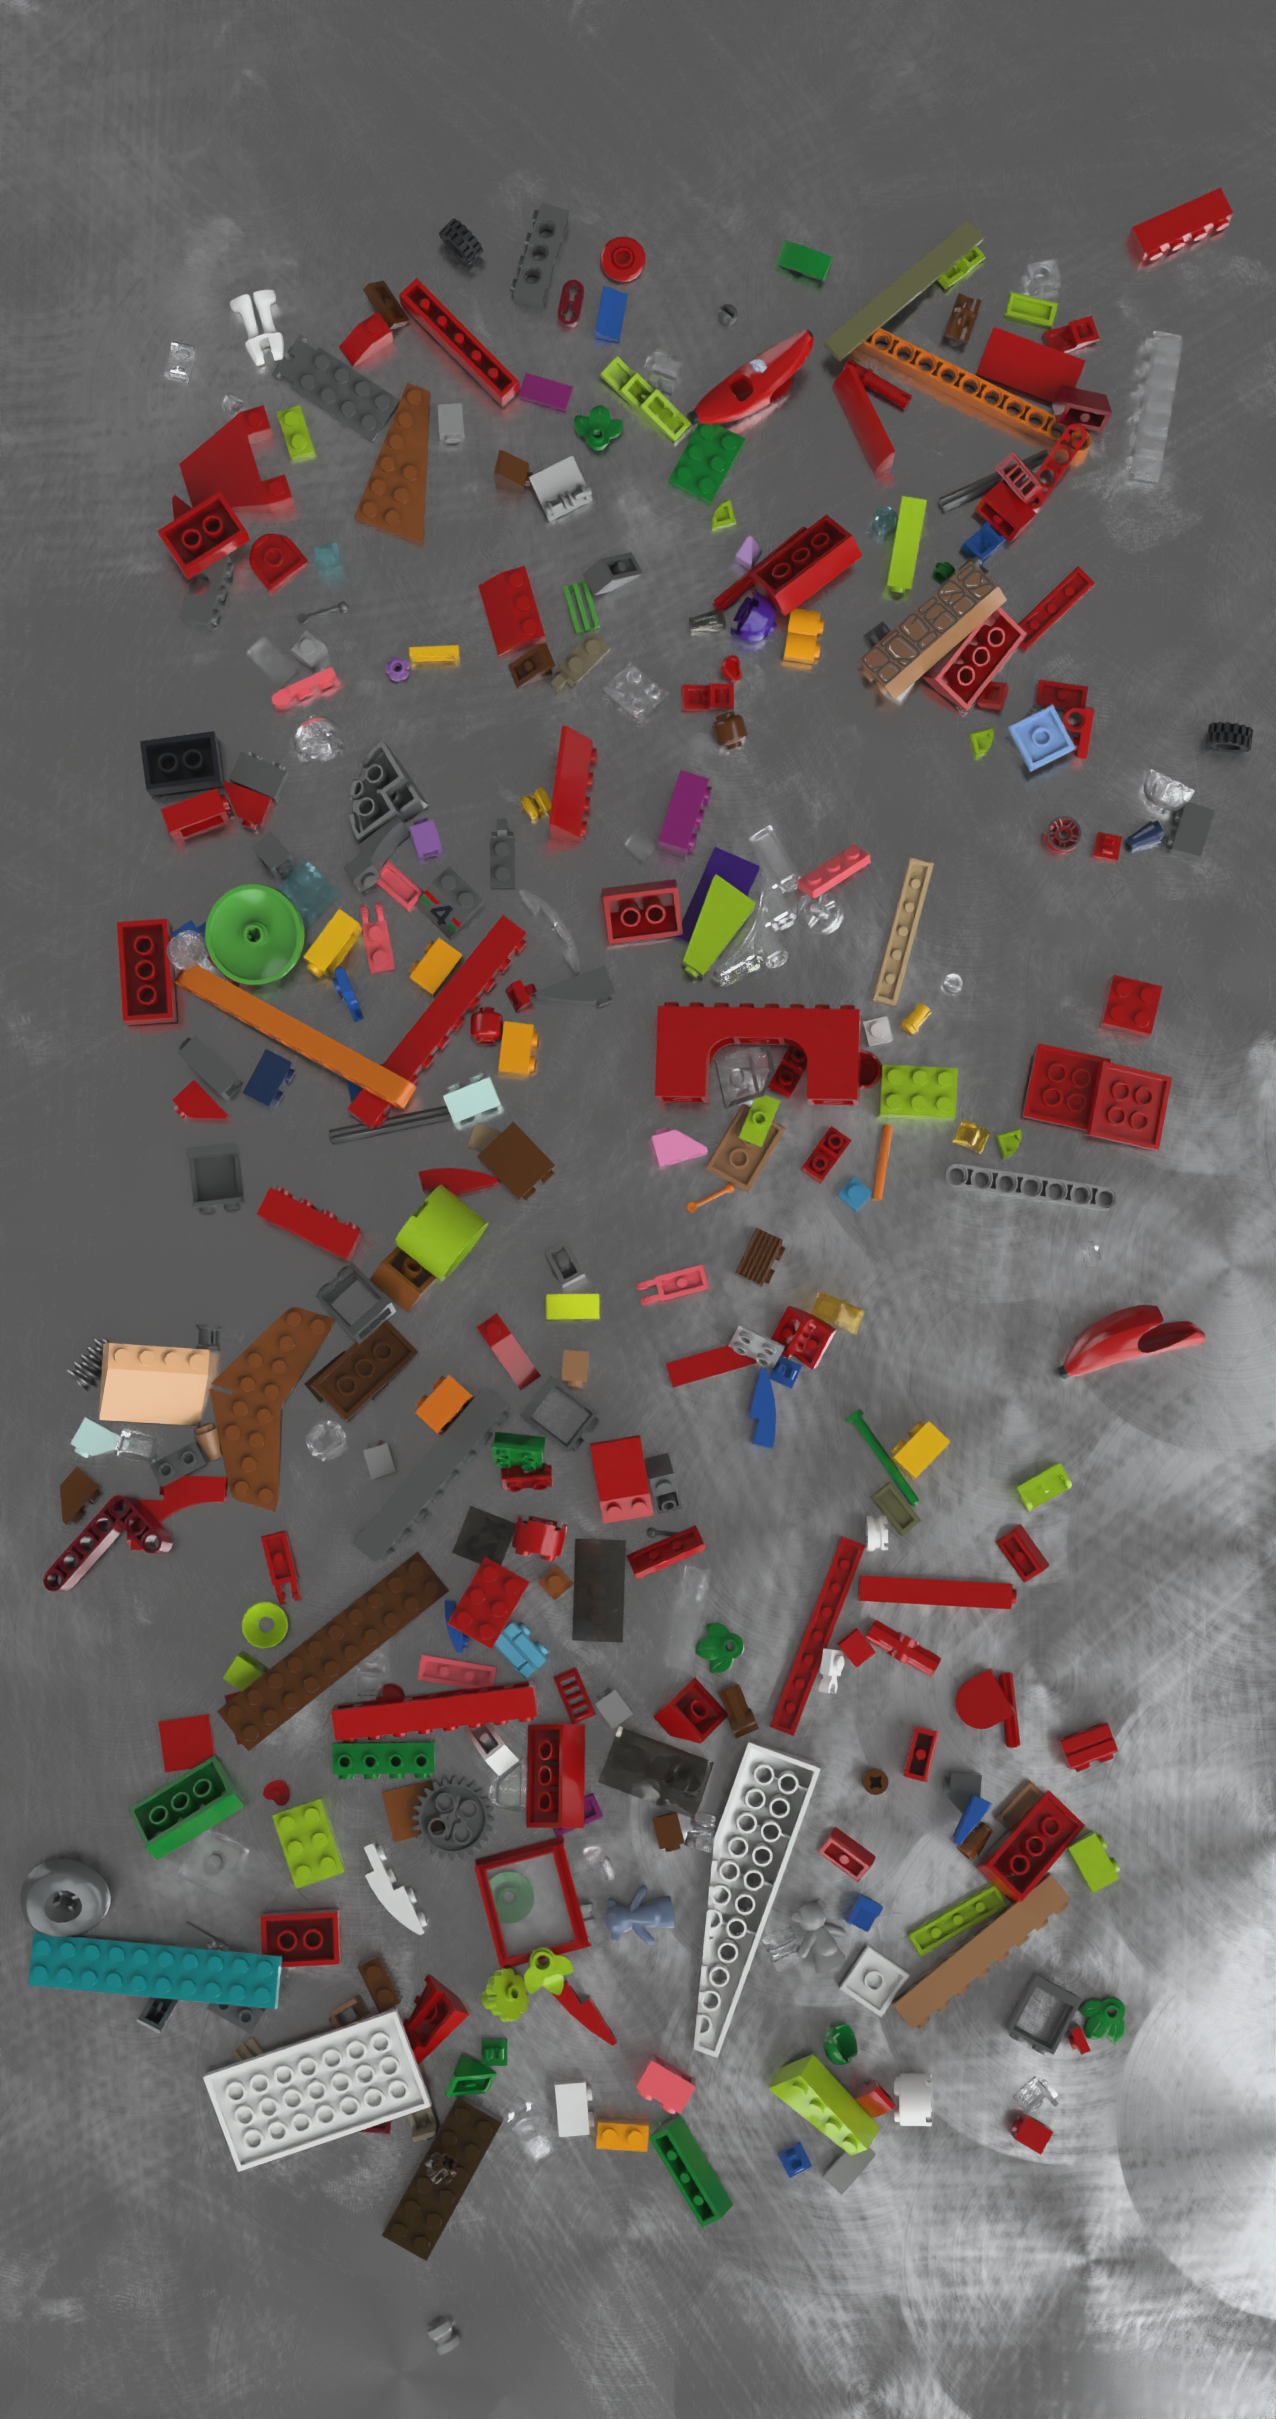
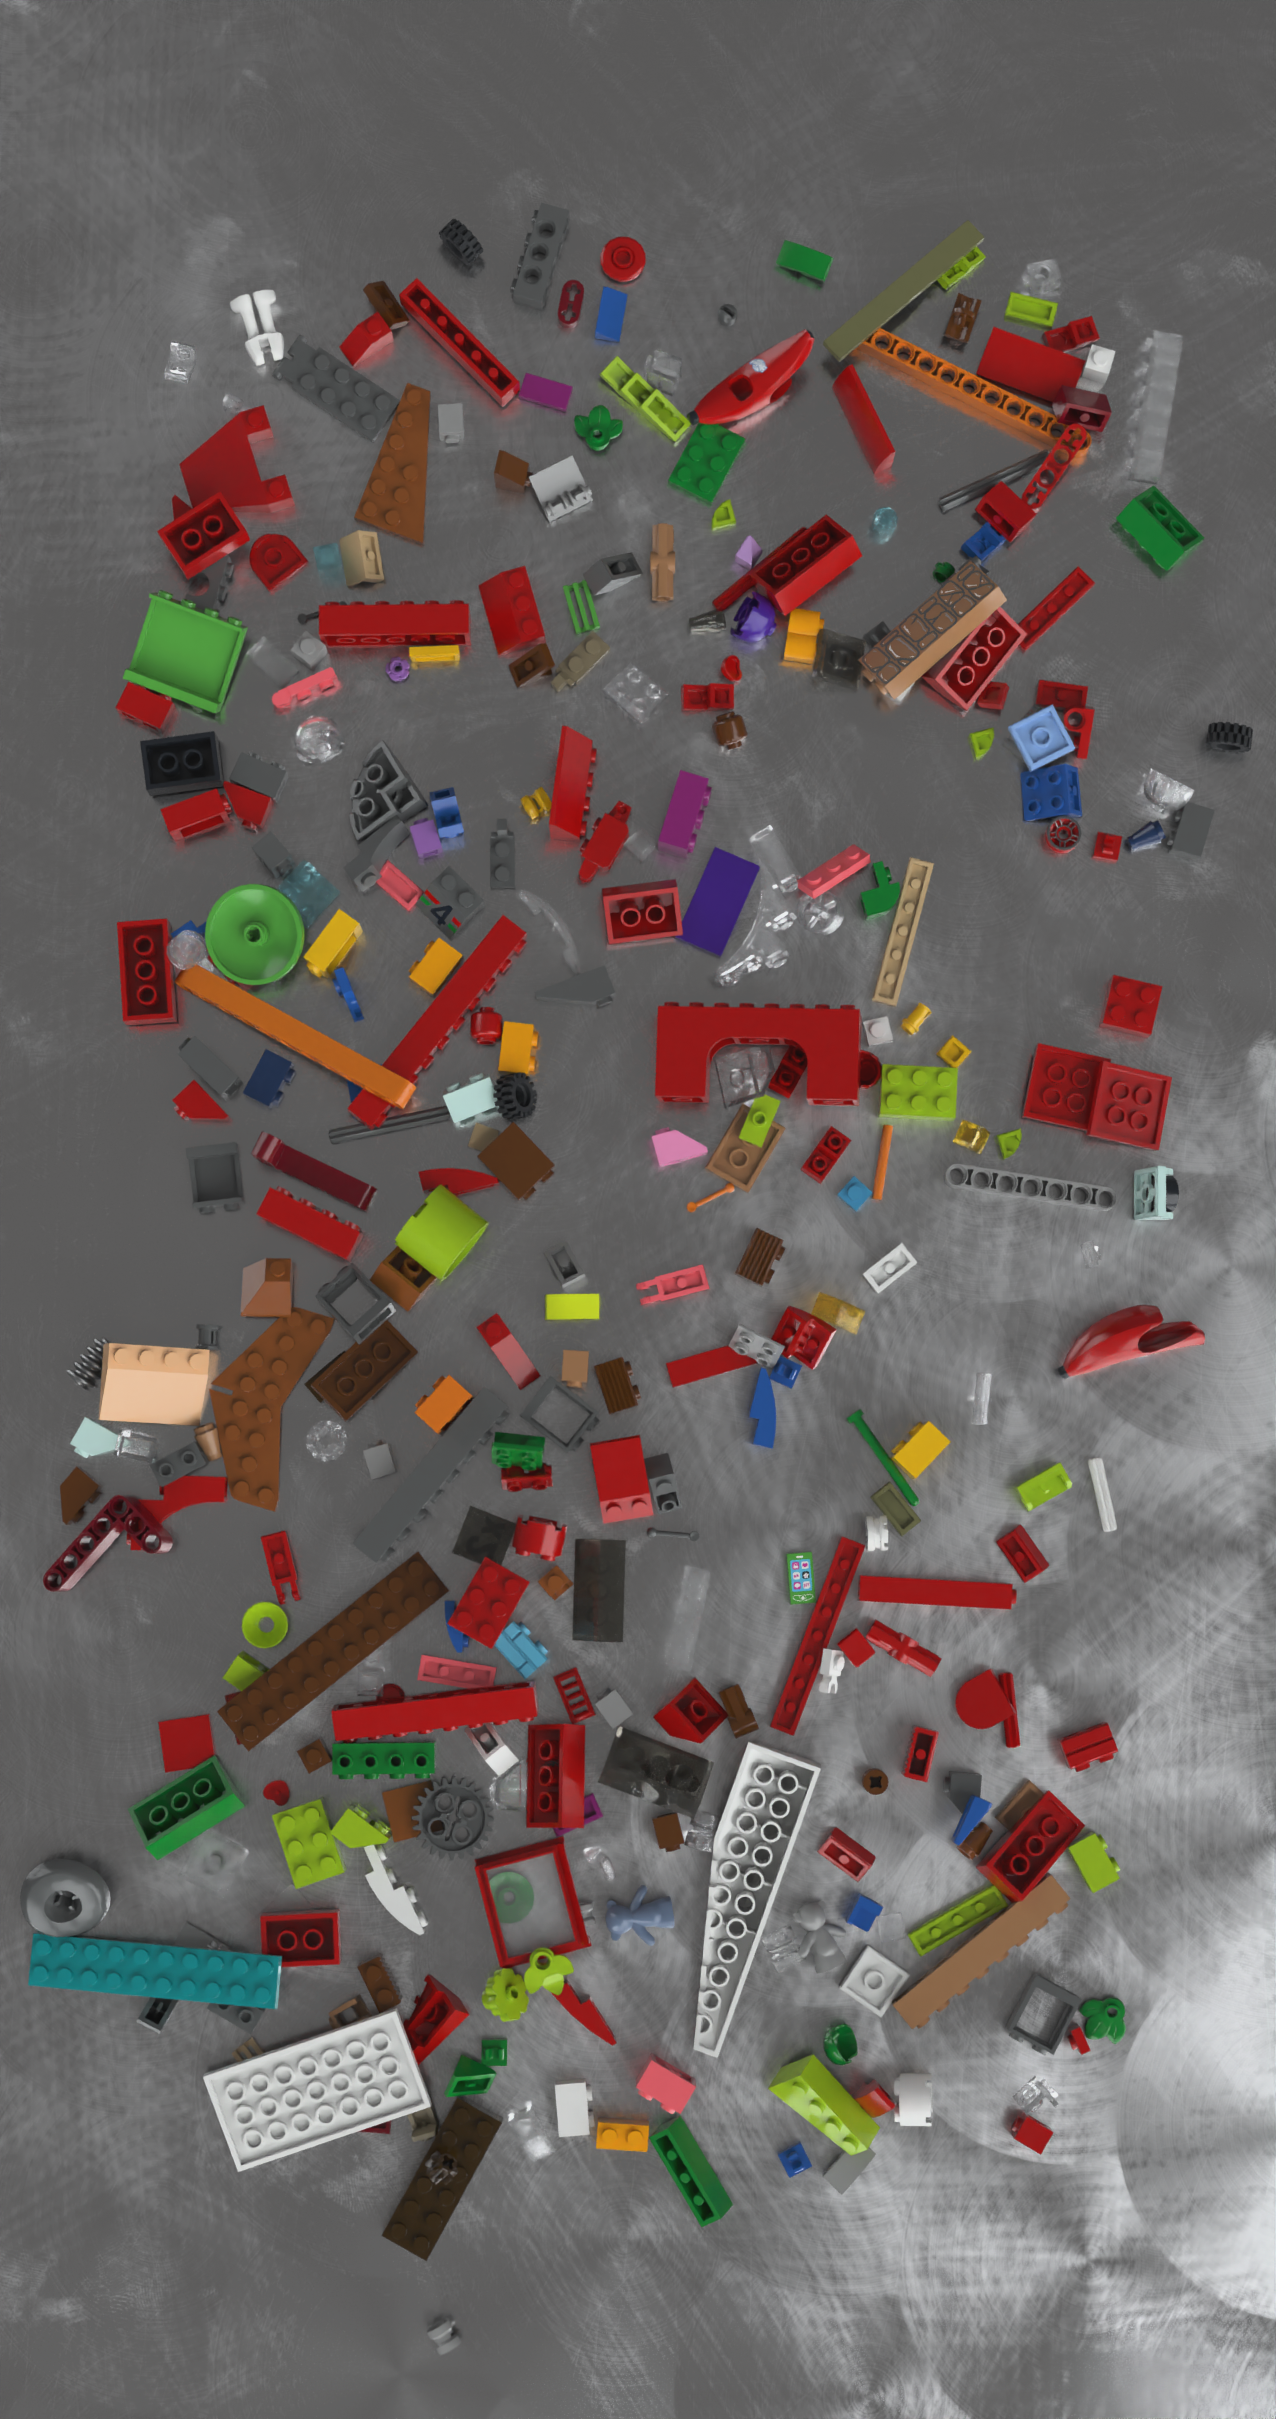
(146, 707): none -> red brick
(186, 652): none -> bright green panel
(267, 1288): none -> dark orange slope
(295, 432): lime plate -> none
(312, 1172): none -> dark red beam
(315, 1755): none -> reddish brown brick
(359, 1830): none -> lime slope
(361, 558): none -> tan panel
(377, 941): coral hinge -> none
(395, 624): none -> red brick
(446, 813): none -> blue brick
(515, 1096): none -> black tyre
(520, 995): red tile -> none
(605, 843): none -> red hinge
(616, 1385): none -> reddish brown brick
(662, 562): none -> medium nougat piece
(666, 1552): red plate -> none
(715, 1647): green plate -> none
(717, 924): lime slope -> none
(801, 1578): none -> tile
(838, 659): none -> clear smoke tile
(880, 385): red pin -> none
(884, 897): none -> green brick
(889, 1268): none -> white plate
(906, 543): lime slope -> none
(951, 988): clear hinge -> none
(953, 1052): none -> yellow tile
(981, 1399): none -> clear pin
(1034, 491): red slope -> none
(1051, 792): none -> blue bracket
(1098, 363): none -> white brick
(1102, 1494): none -> white axle
(1155, 1193): none -> light aqua piece
(1159, 528): none -> green slope
(1181, 225): red brick -> none

